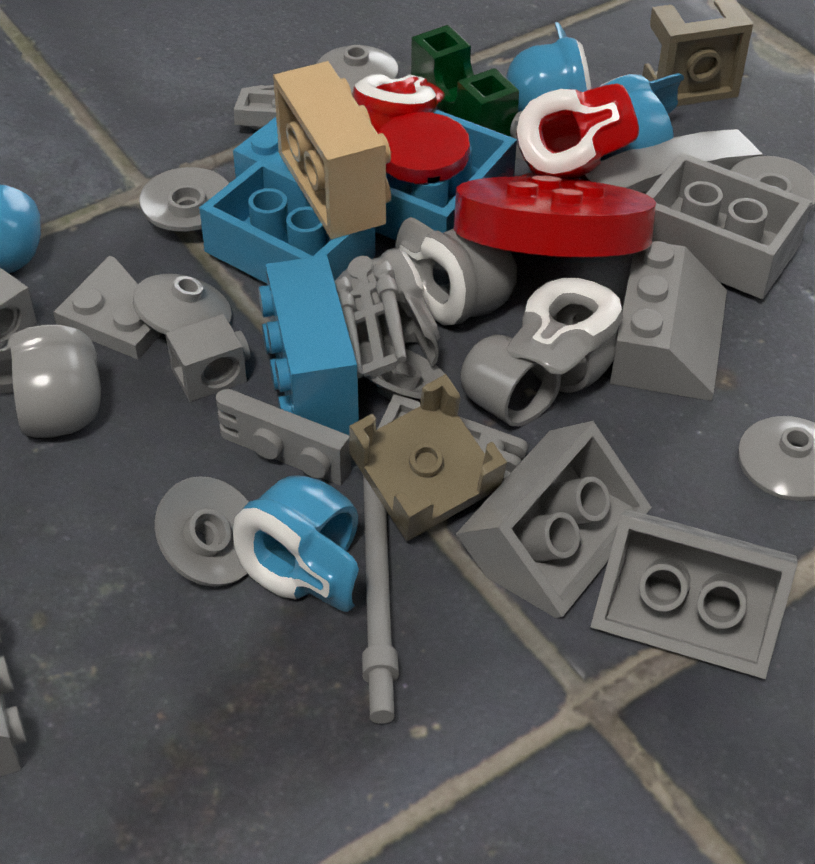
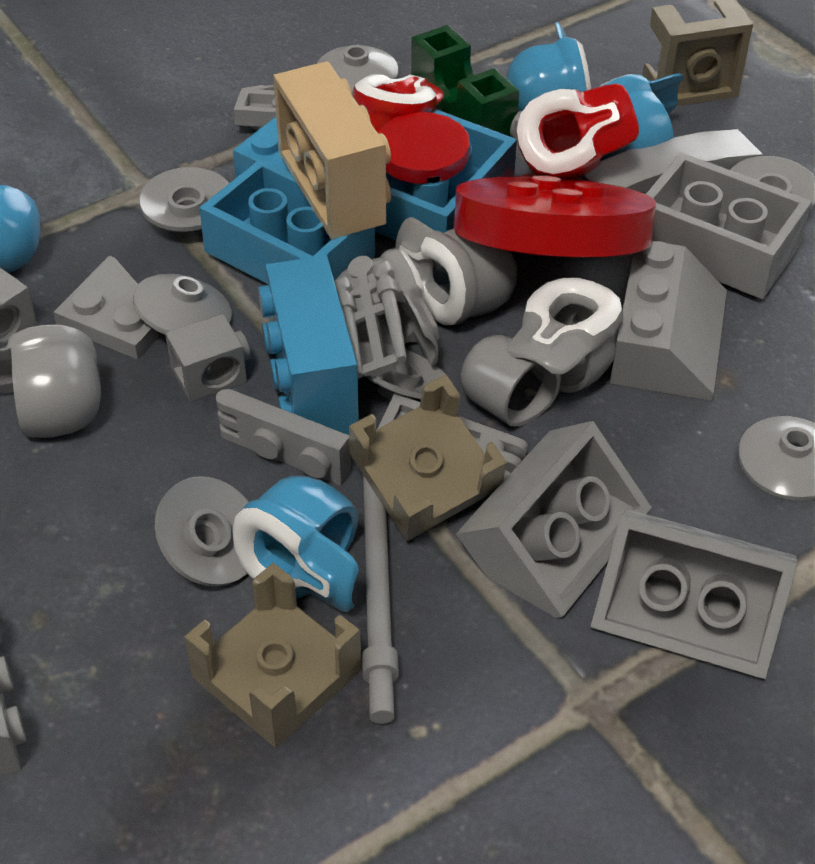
(275, 661): none -> dark tan panel

